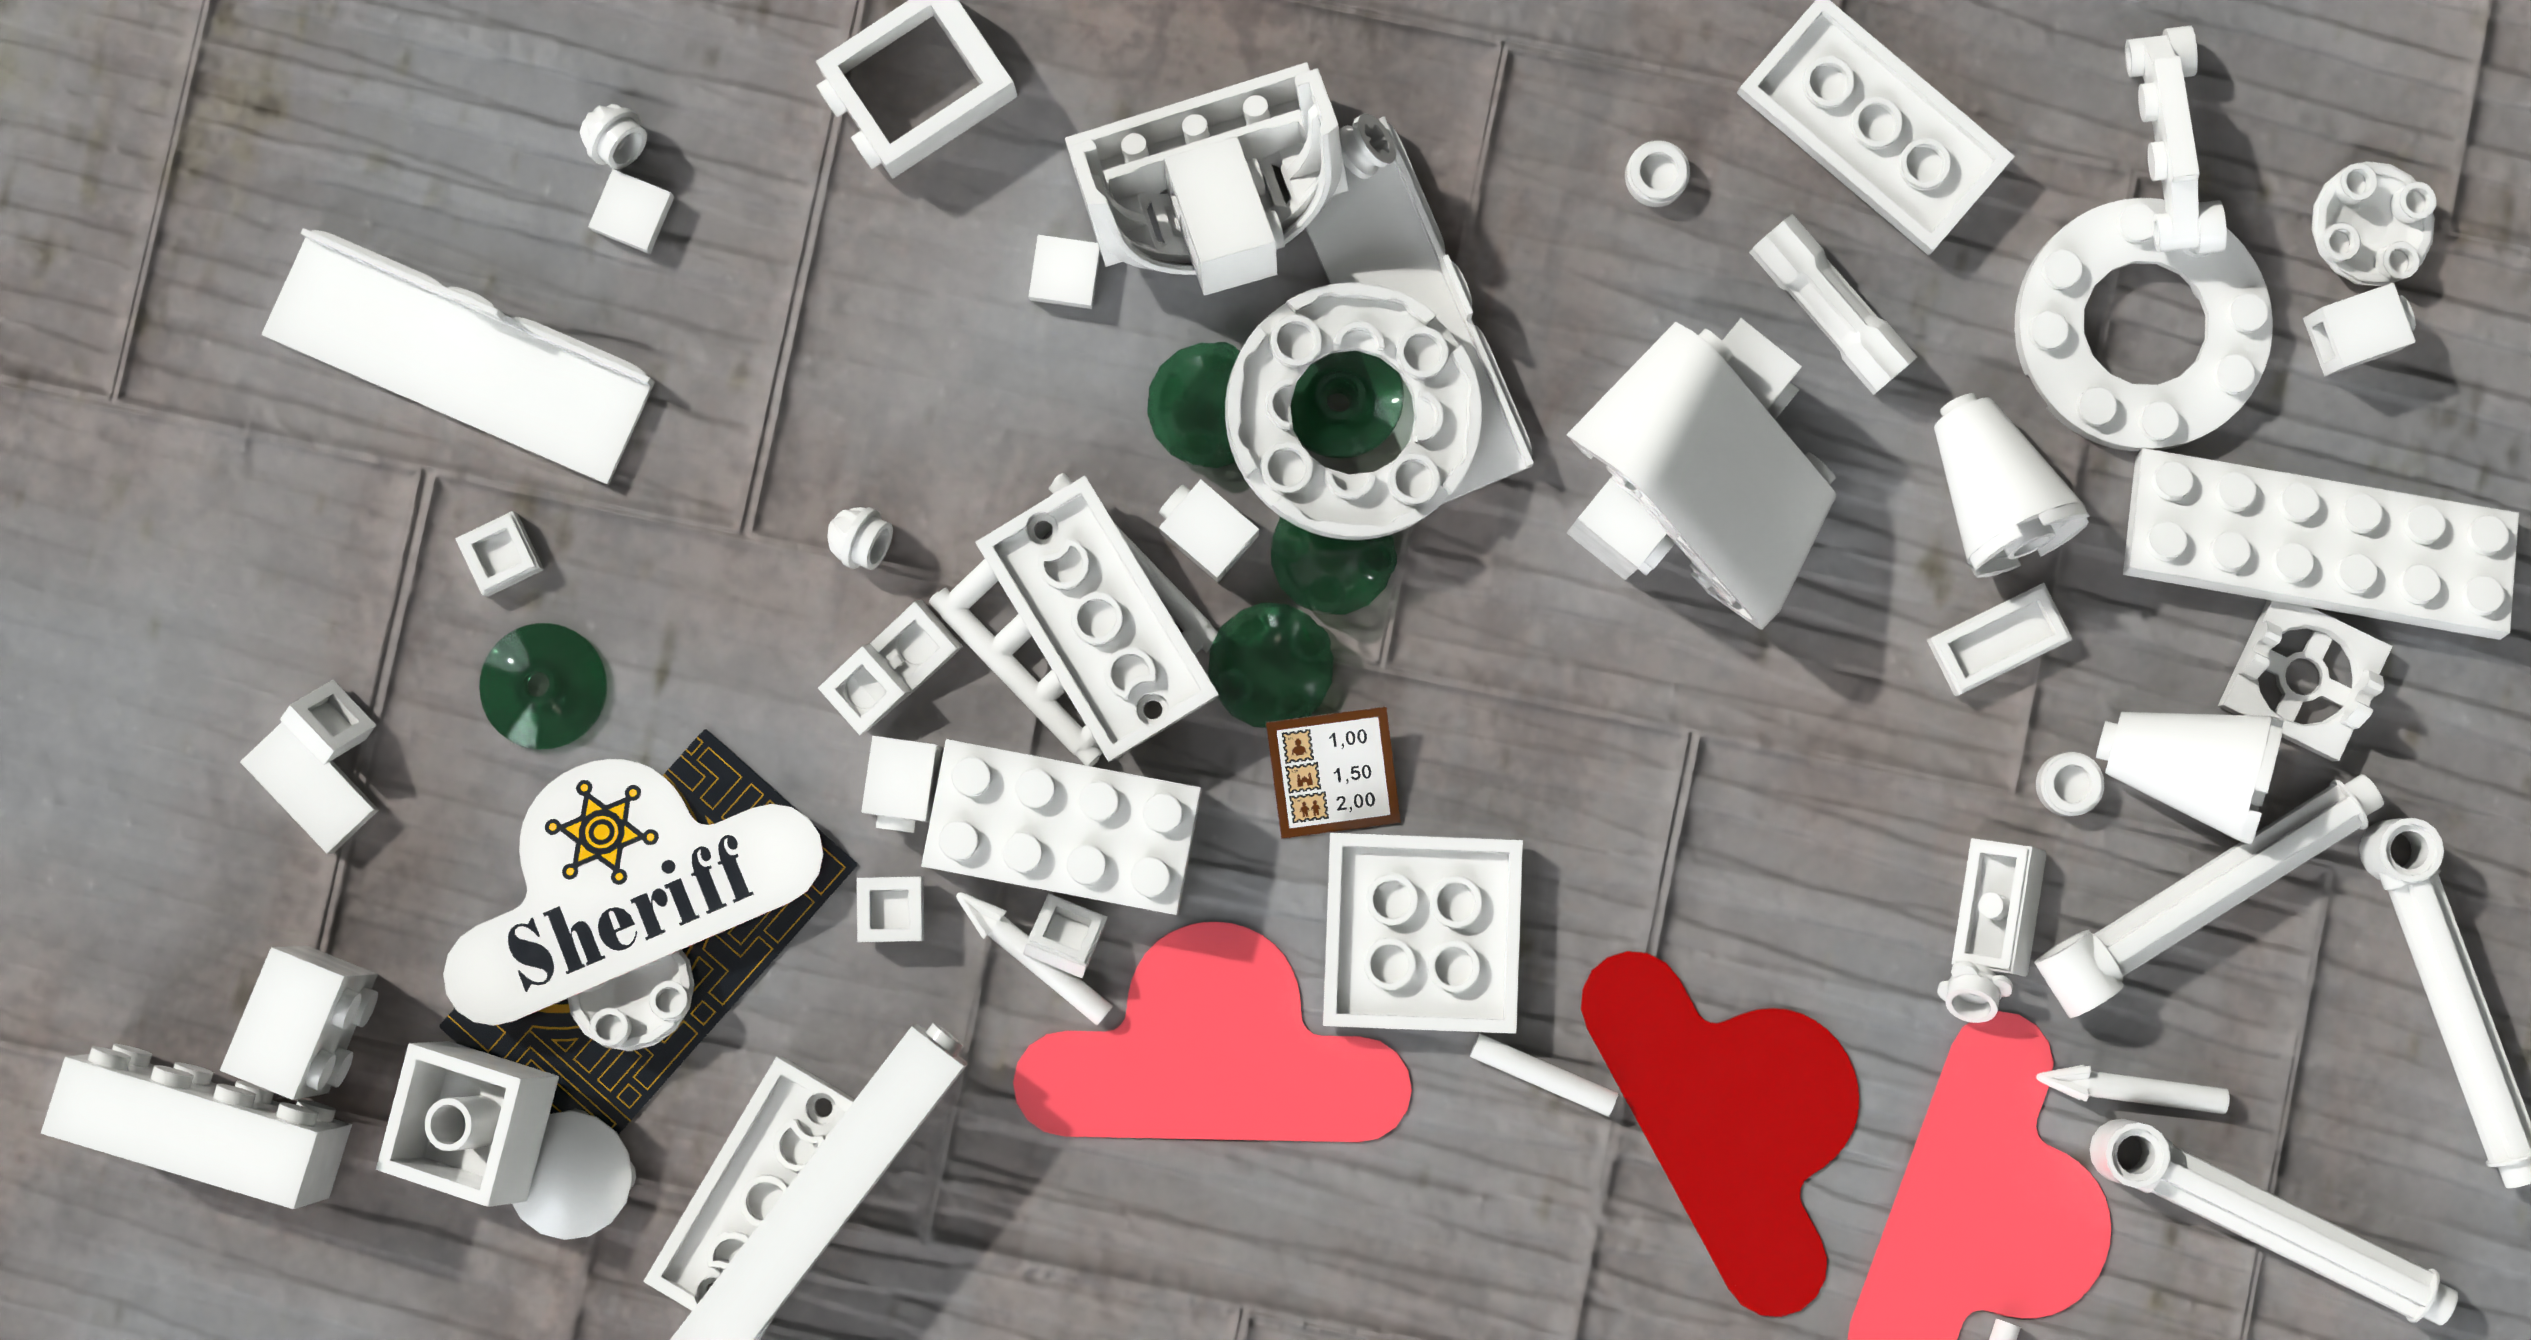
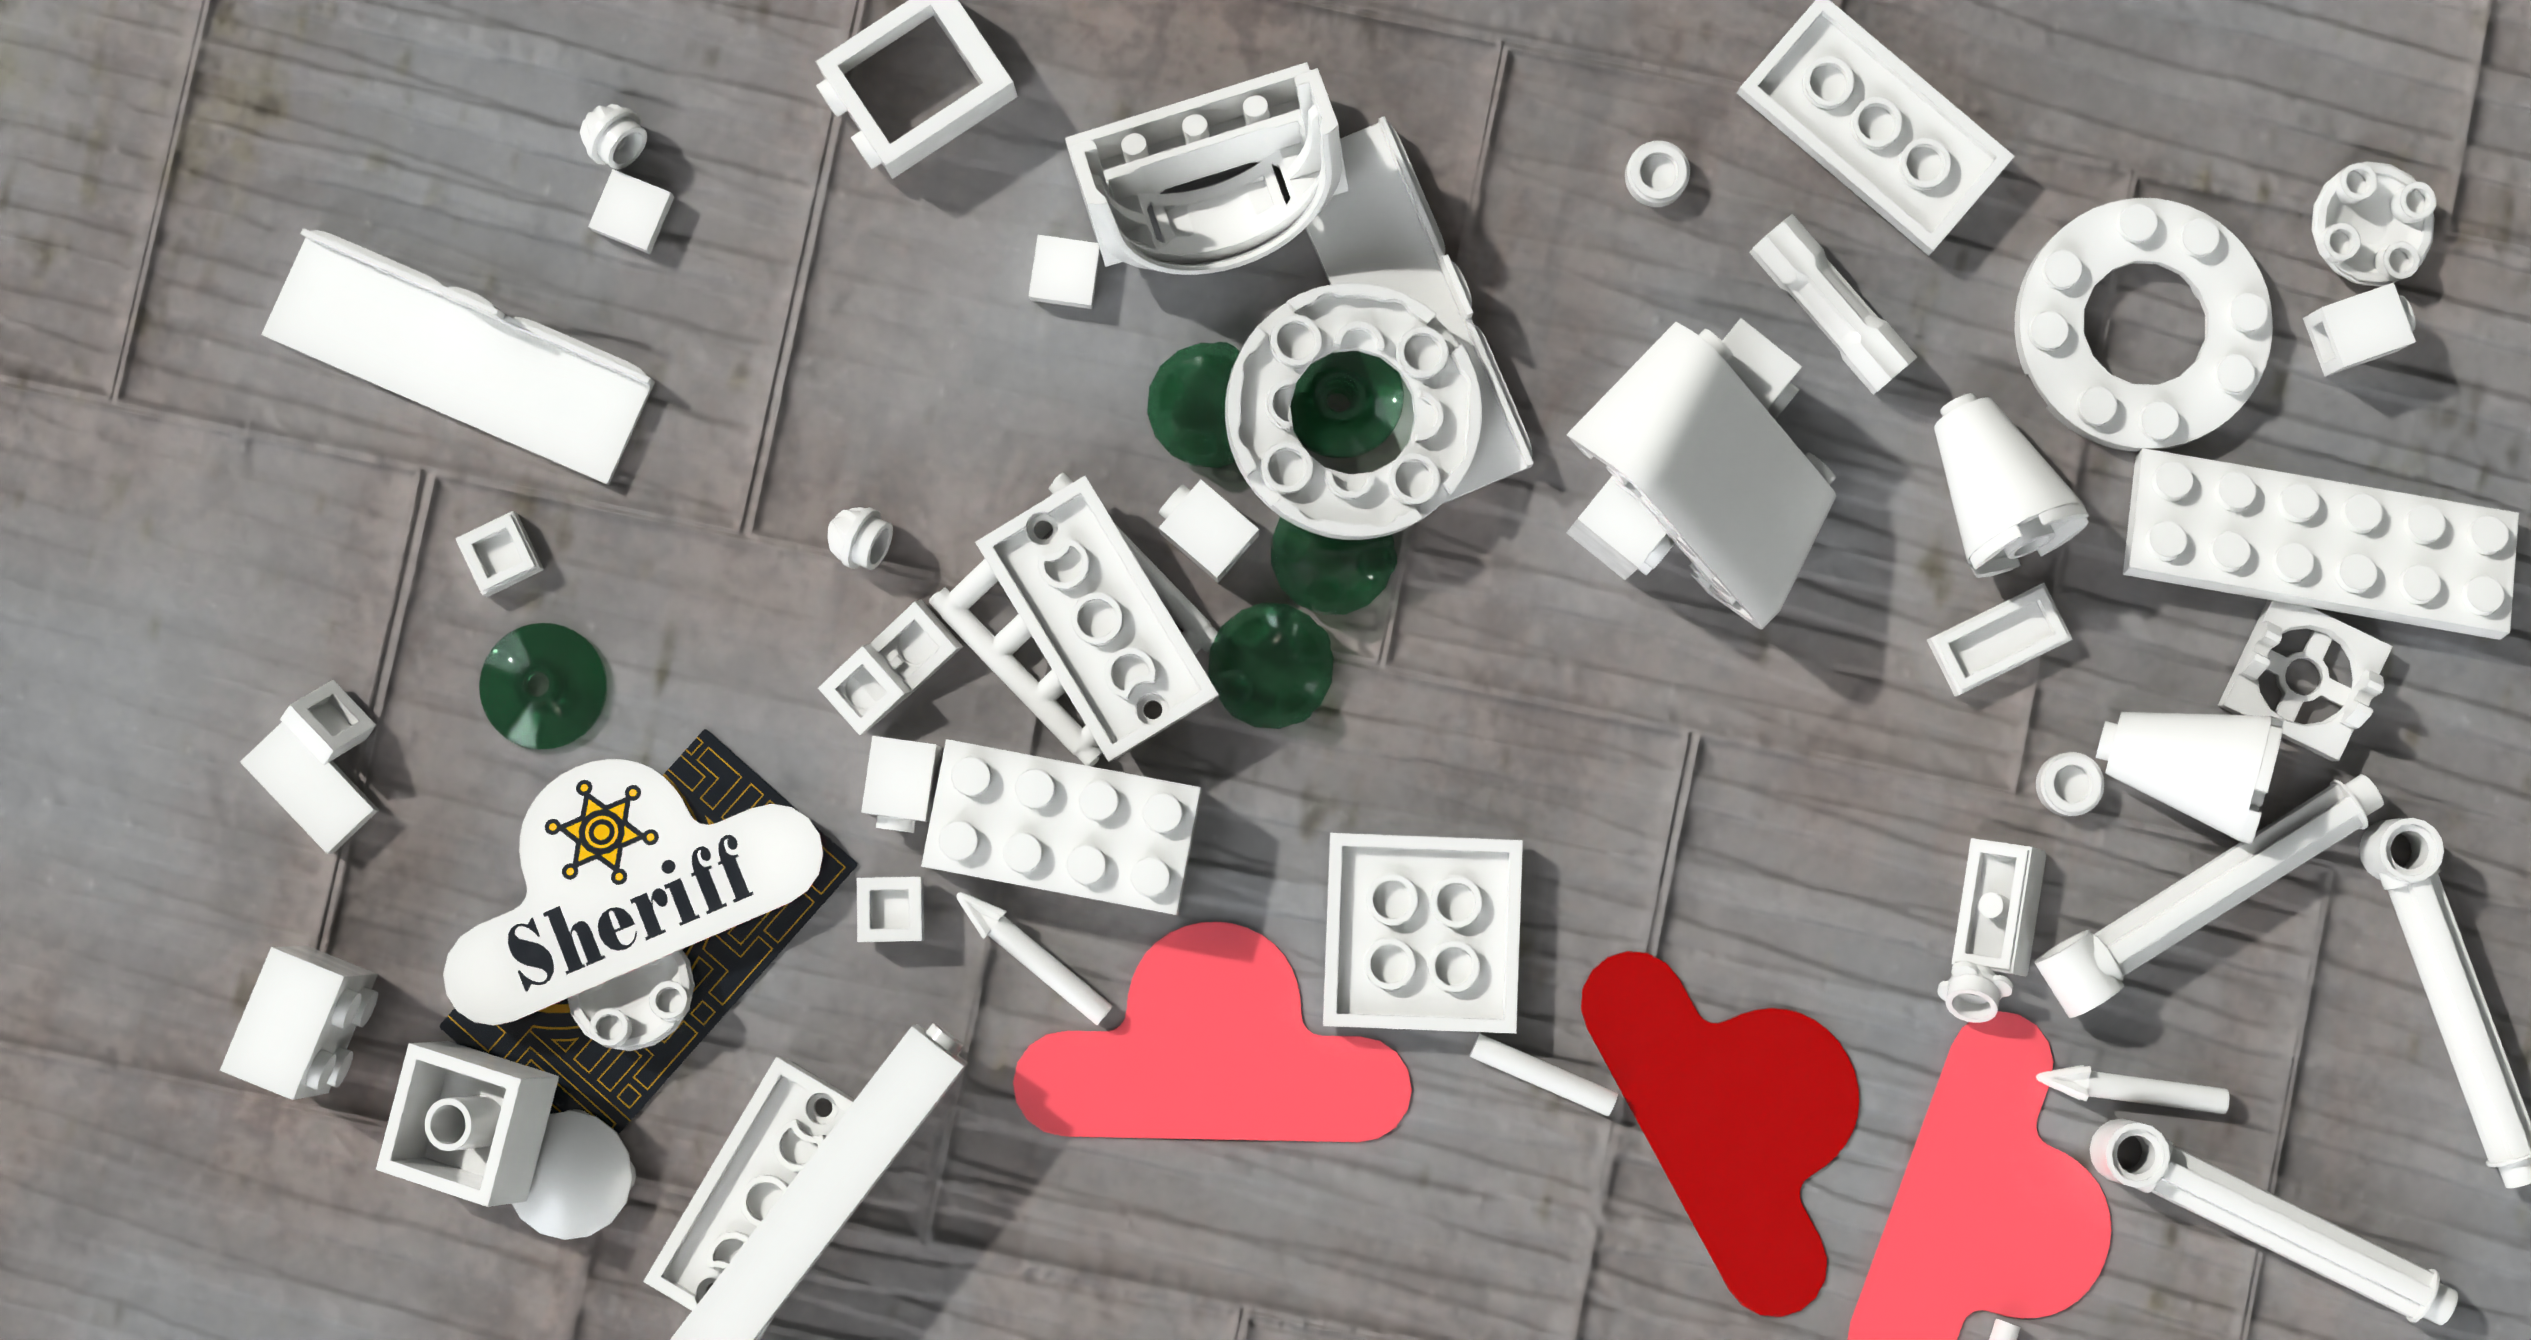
(197, 1127): white brick -> none
(1065, 935): white tile -> none
(1223, 216): white brick -> none
(1333, 772): sticker -> none
(1366, 146): white bush -> none
(2173, 157): white plate -> none

